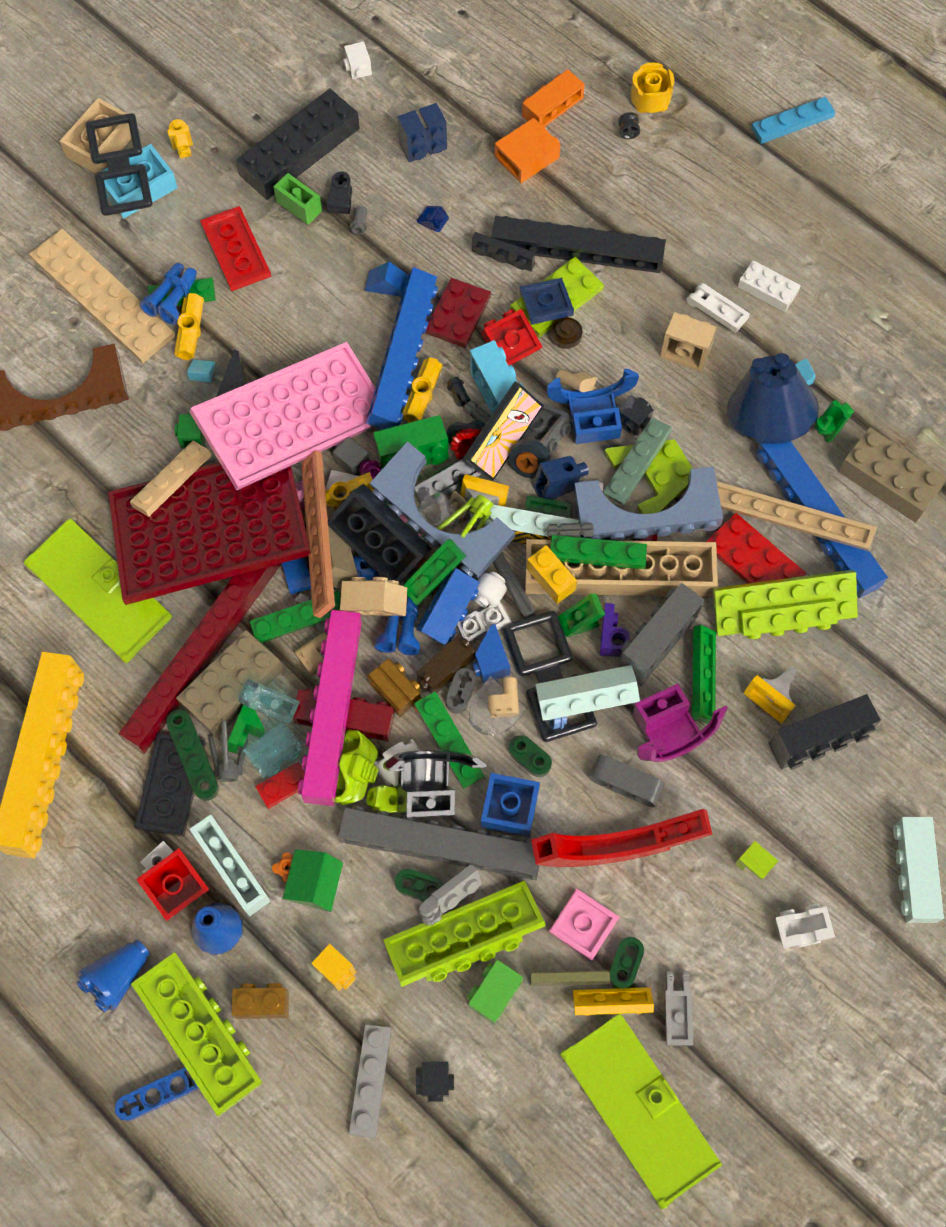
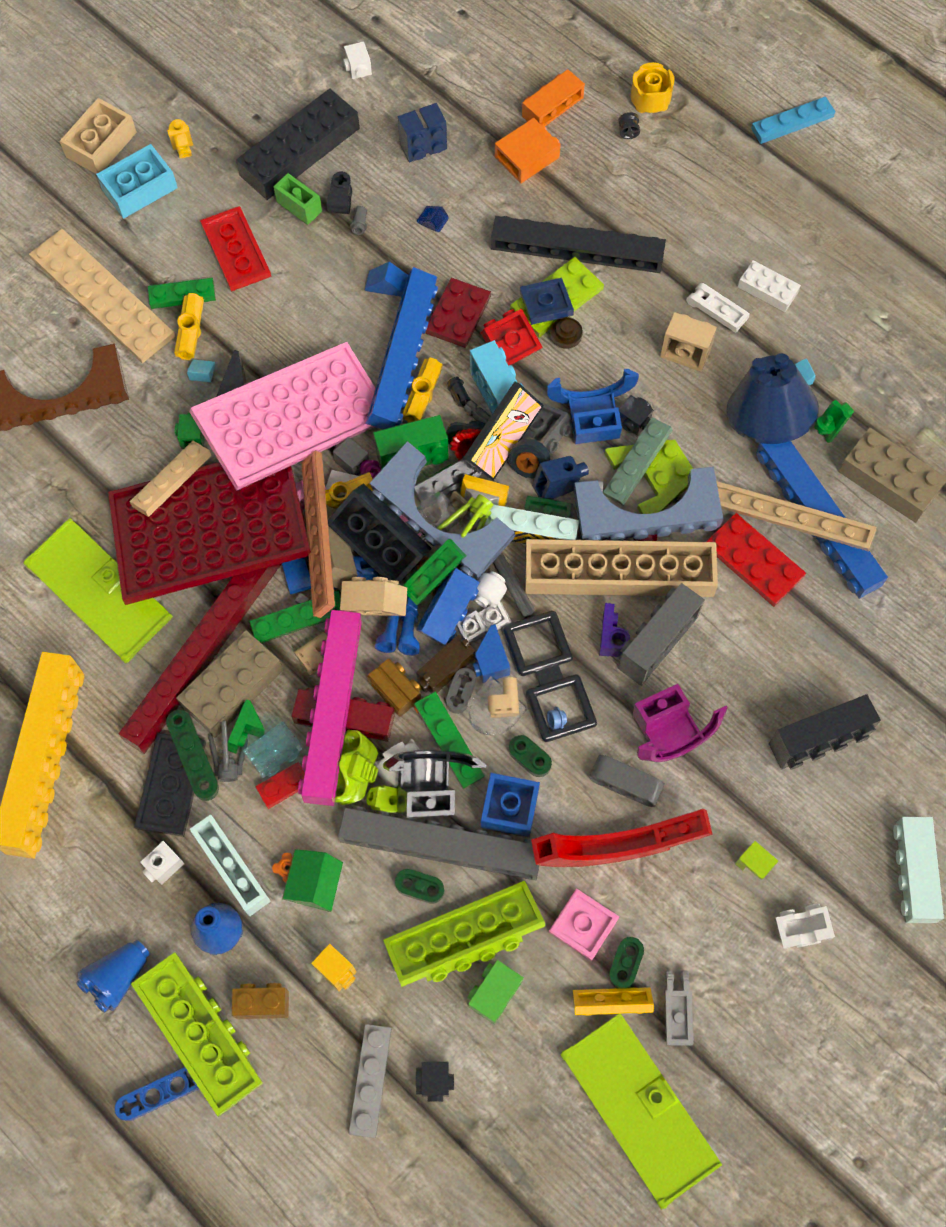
(118, 164): black bar -> none
(172, 884): red slope -> none
(181, 284): blue piece -> none
(268, 701): clear light blue brick -> none
(449, 895): light grey hinge -> none
(503, 252): black plate -> none
(551, 574): yellow brick -> none
(570, 978): olive tile -> none
(571, 530): dark grey axle -> none
(579, 381): tan piece -> none
(582, 616): green slope -> none
(587, 692): light aqua brick -> none
(599, 552): green plate -> none
(704, 673): green plate -> none
(773, 694): yellow piece -> none
(785, 604): lime plate -> none

